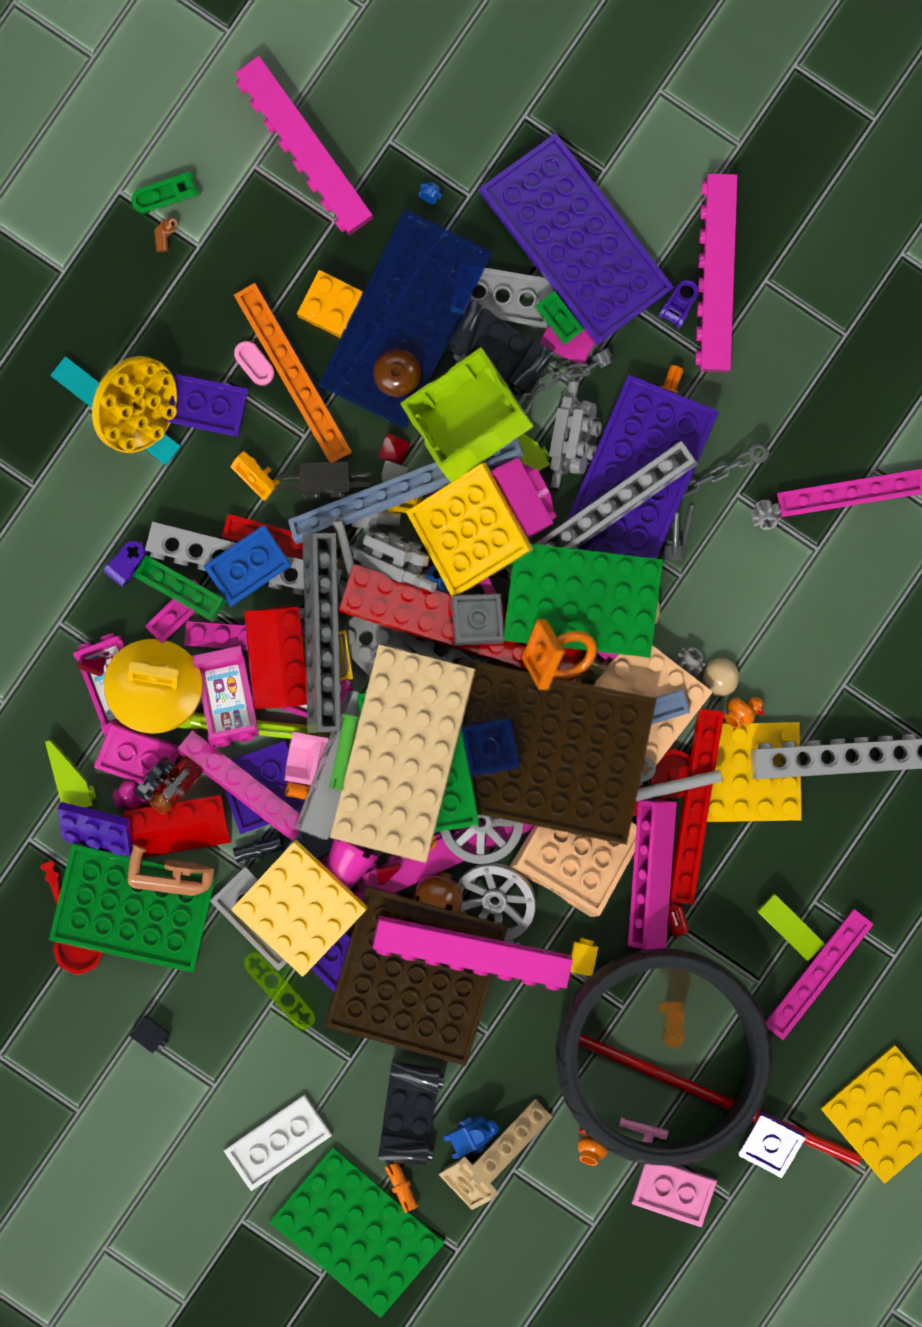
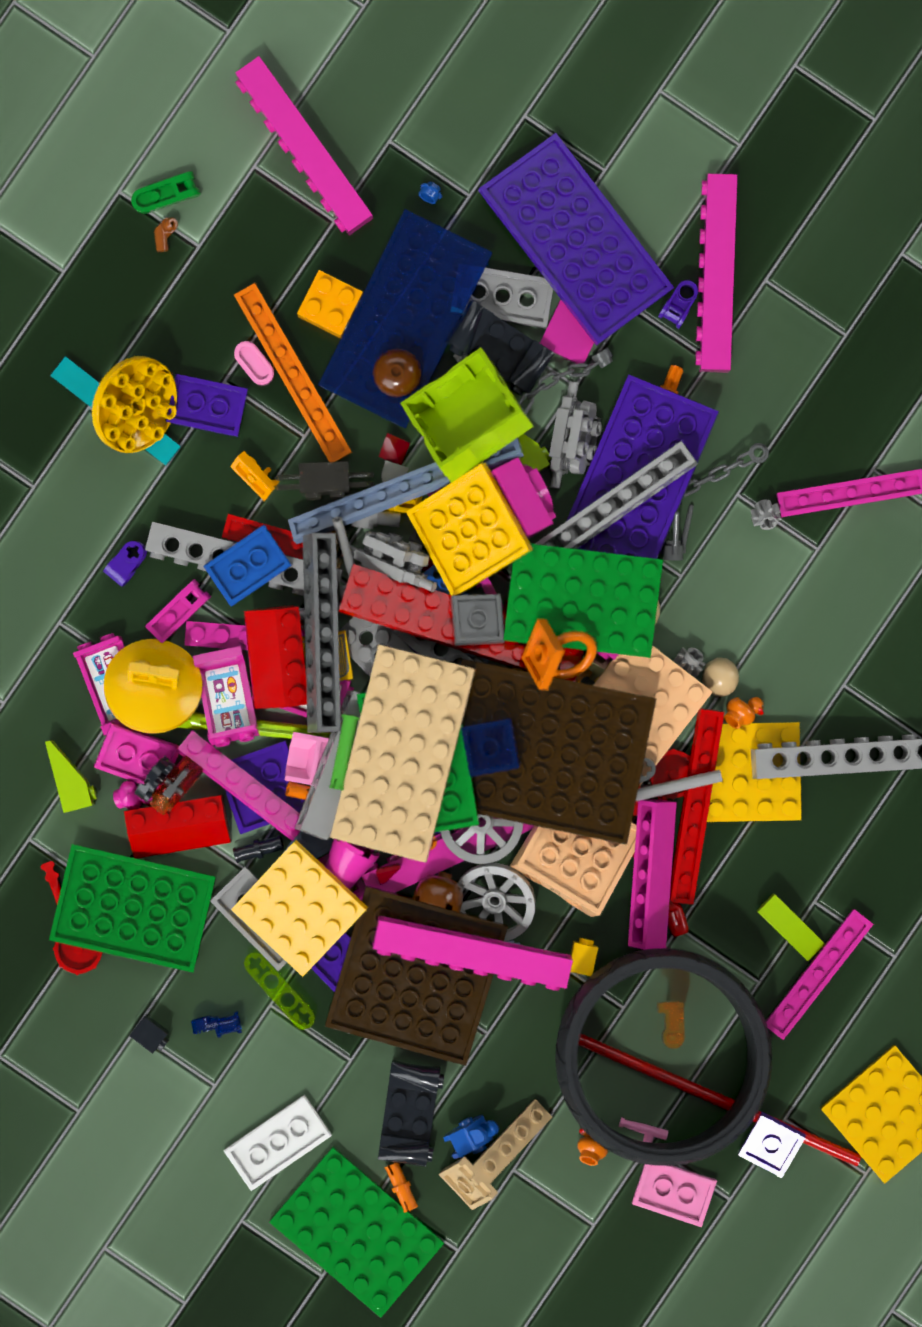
(93, 665): dark red slope -> none
(95, 829): dark purple plate -> none
(167, 884): nougat piece -> none
(179, 588): green plate -> none
(221, 1025): none -> clear blue connector
(558, 318): green plate -> none
(670, 706): sand blue tile -> none

